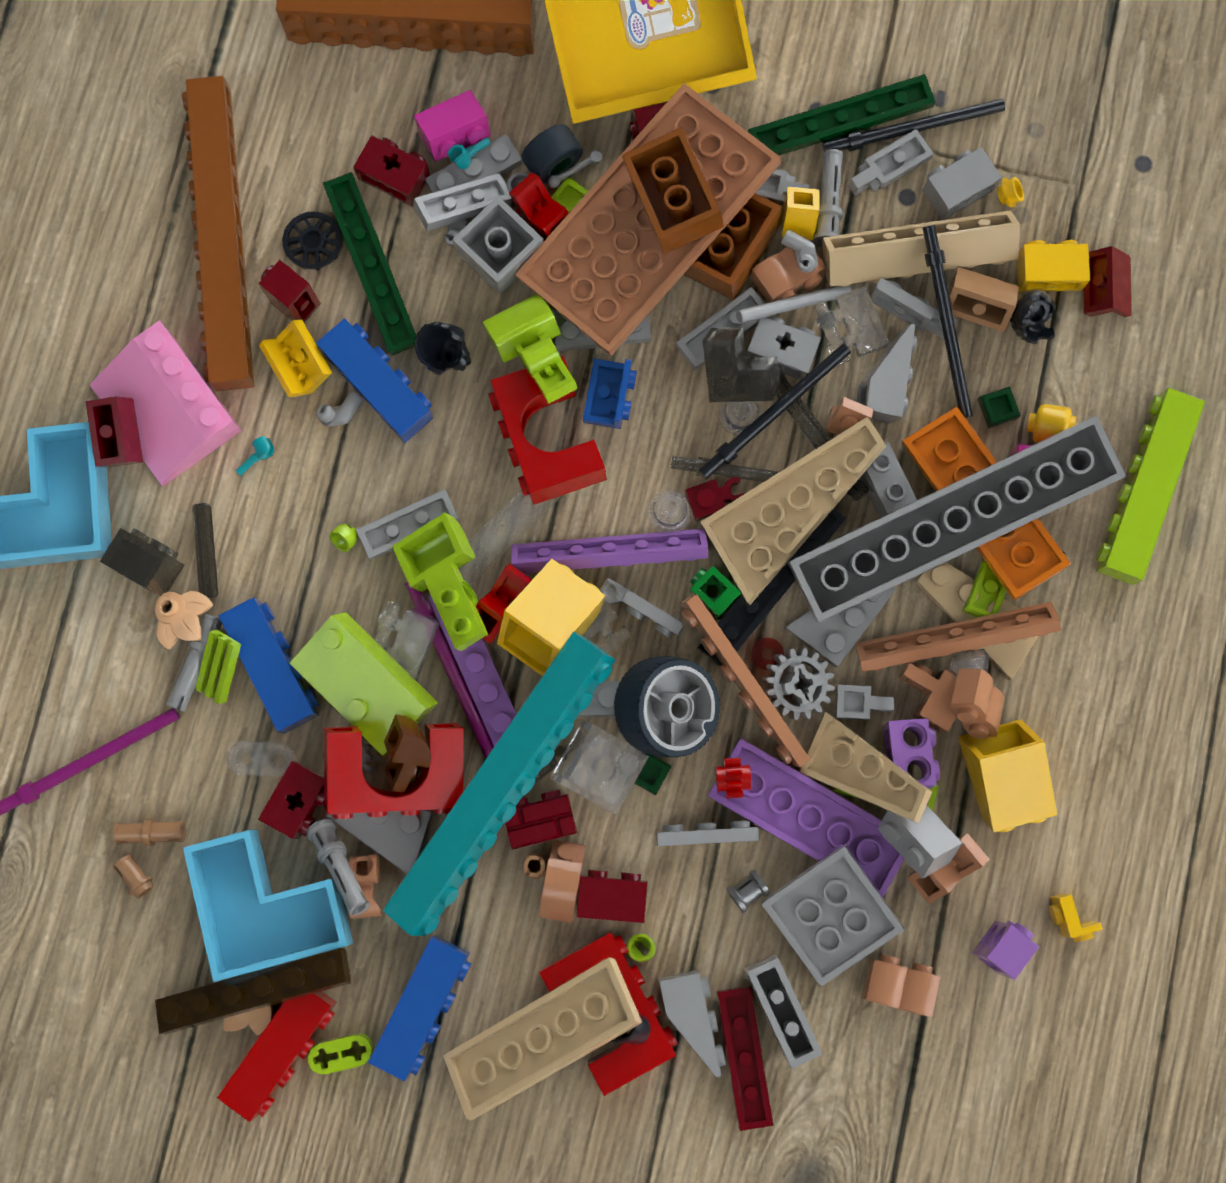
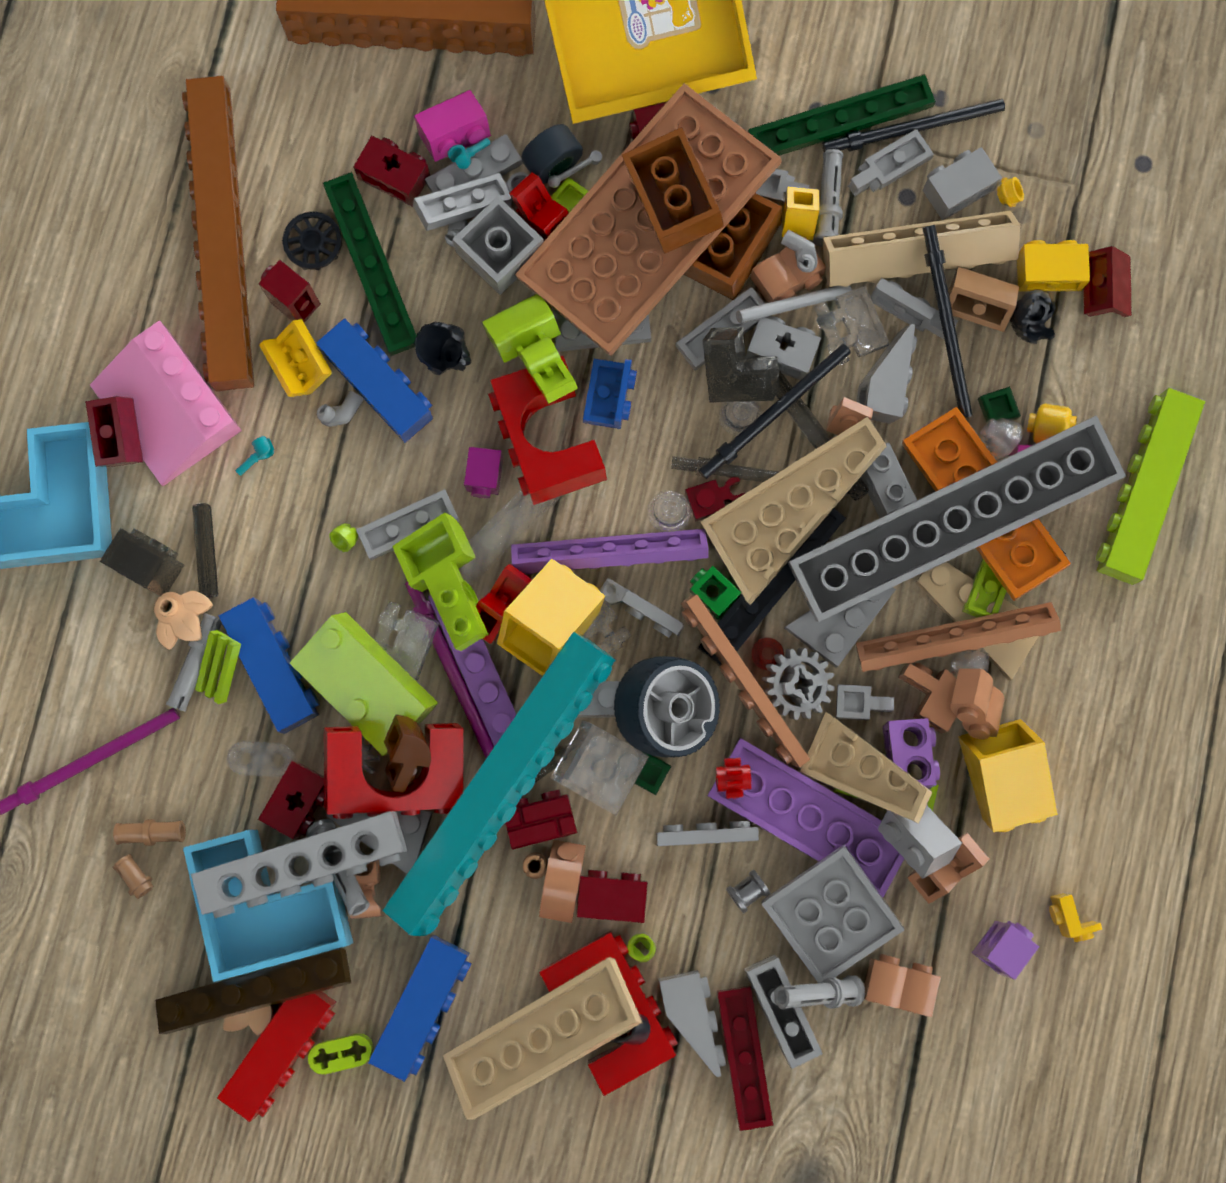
(212, 883): none -> light grey brick
(483, 472): none -> magenta brick
(829, 992): none -> light grey pin
(1001, 437): none -> clear cone

